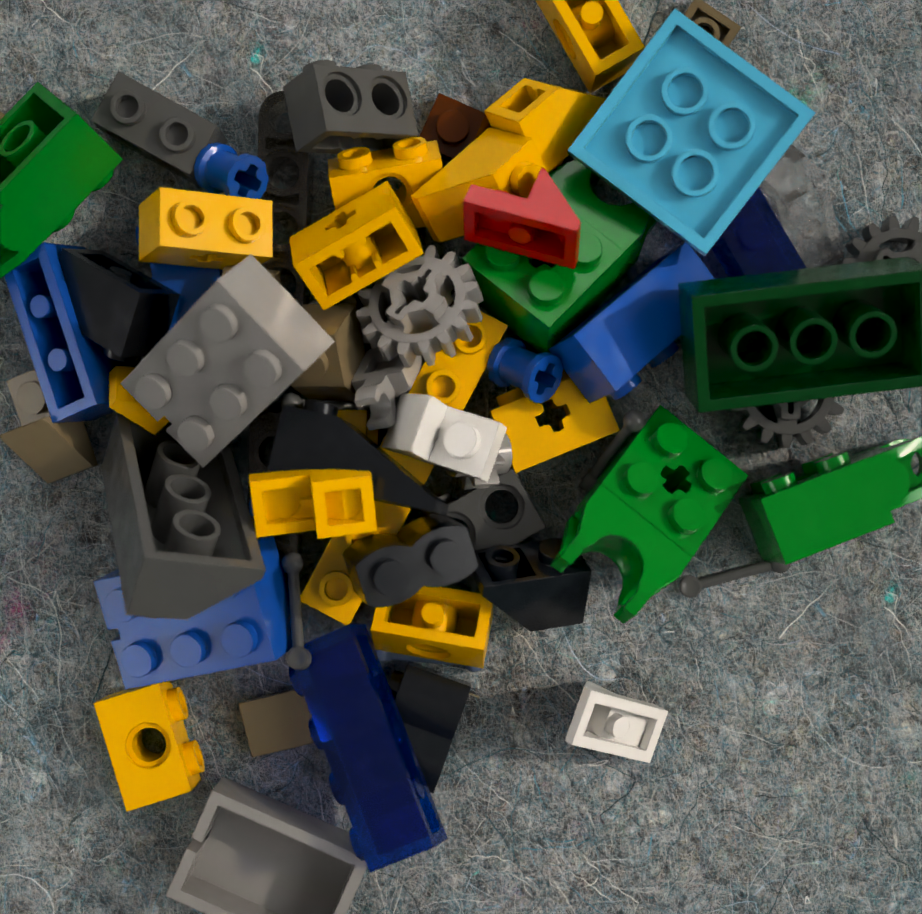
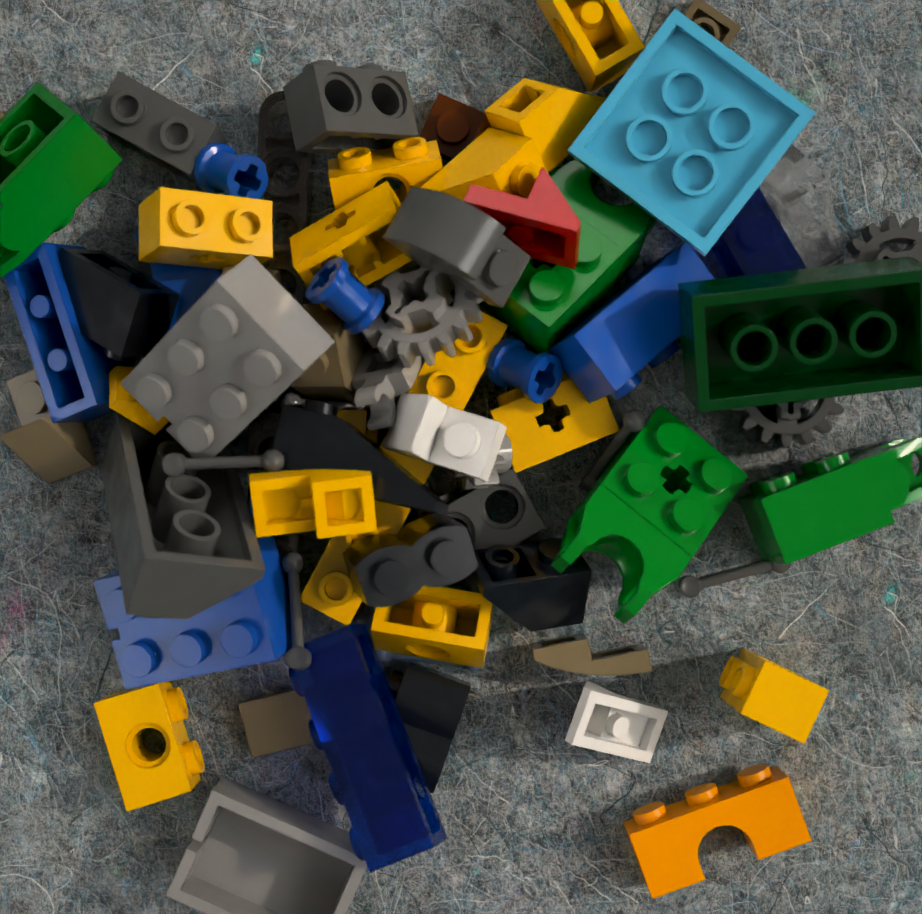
(176, 463): none -> dark grey hinge
(345, 295): none -> blue bush
(458, 241): none -> dark grey brick
(574, 656): none -> dark tan slope
(669, 836): none -> light orange arch
(772, 694): none -> yellow brick

